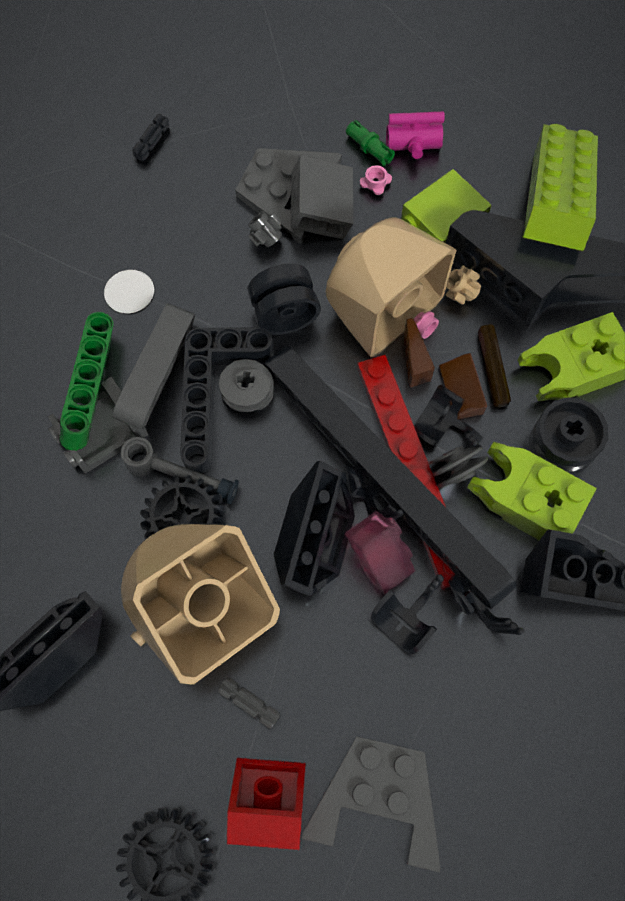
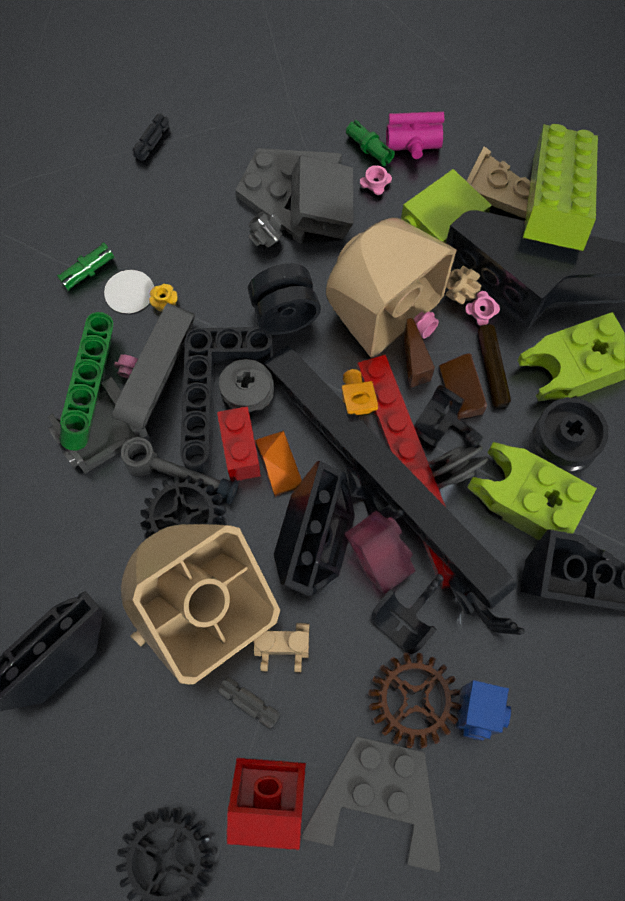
(85, 266): none -> green pin
(125, 365): none -> bright pink plate
(158, 302): none -> yellow plate
(239, 444): none -> red brick
(278, 463): none -> orange slope
(283, 643): none -> tan piece
(358, 395): none -> light orange bracket
(426, 710): none -> reddish brown gear
(483, 710): none -> blue brick
(491, 308): none -> bright pink plate
(499, 184): none -> tan wing

